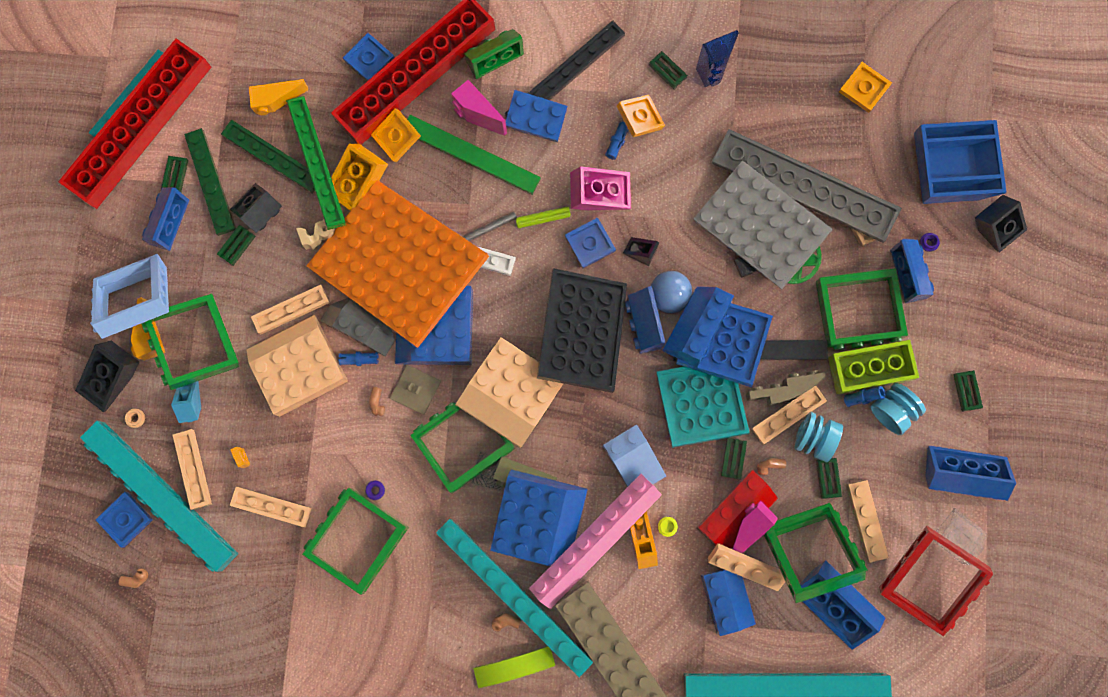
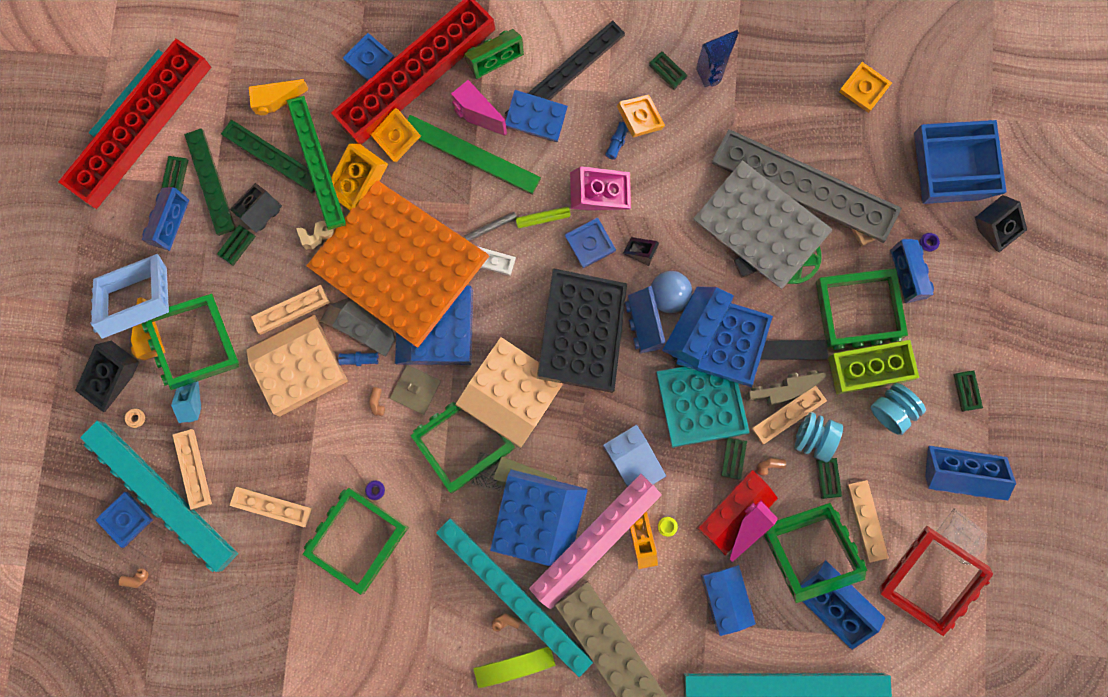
(240, 457): light orange tile -> none
(746, 567): light nougat plate -> none
(864, 396): blue pin -> none

